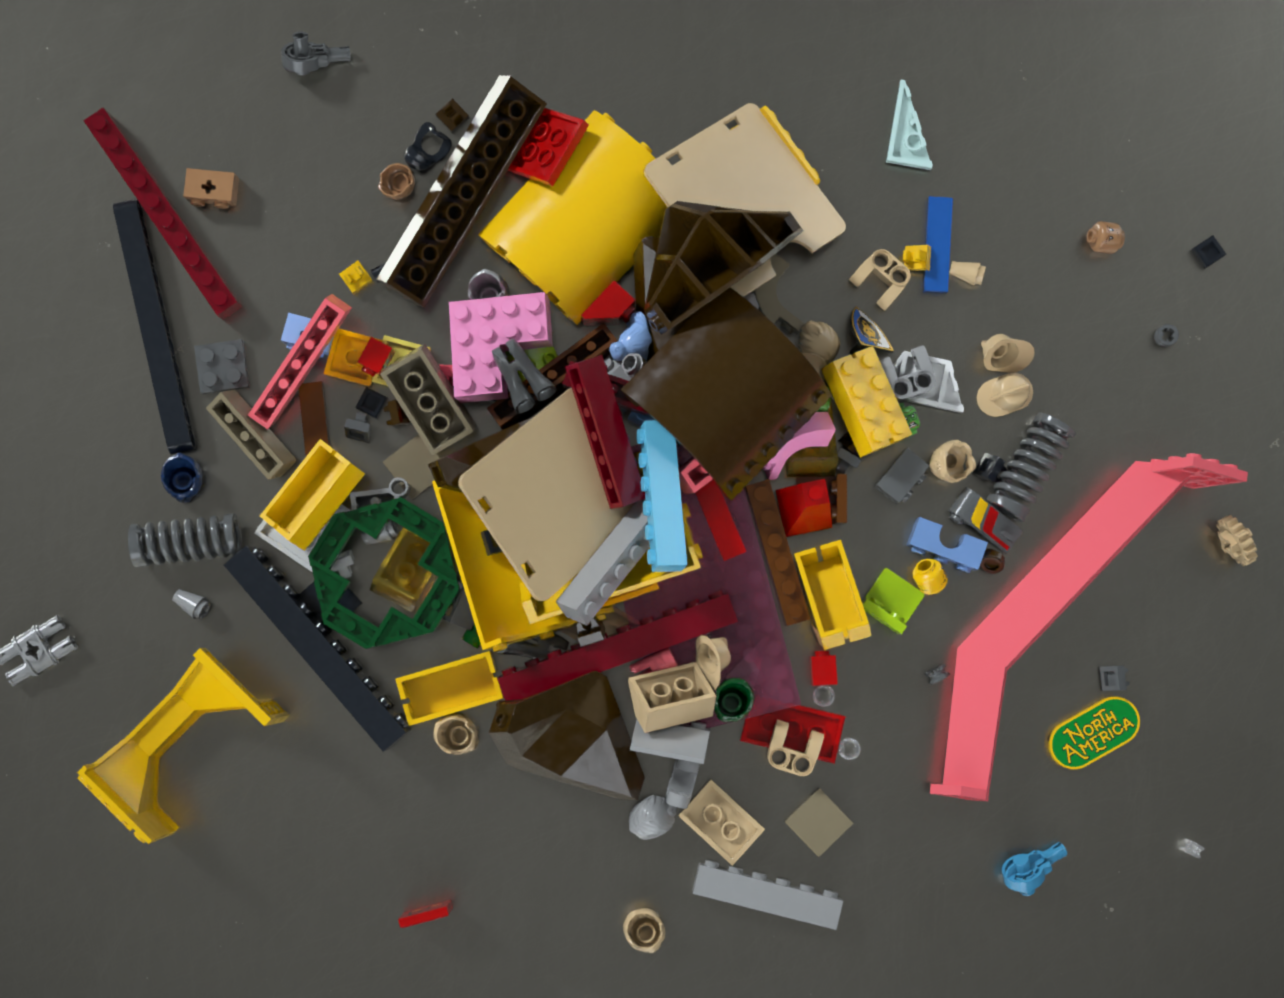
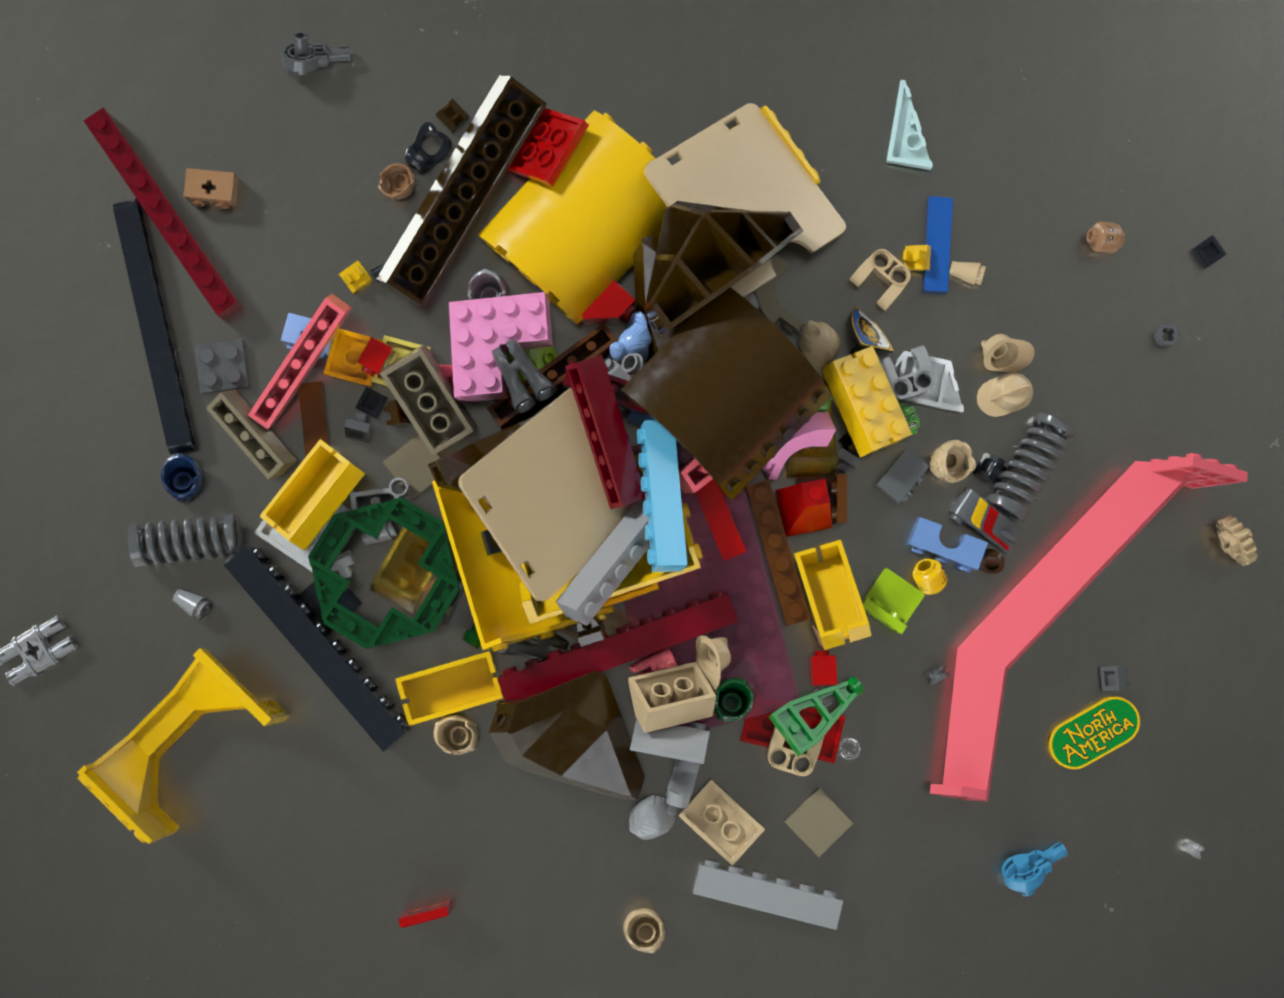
(796, 730): none -> green plate

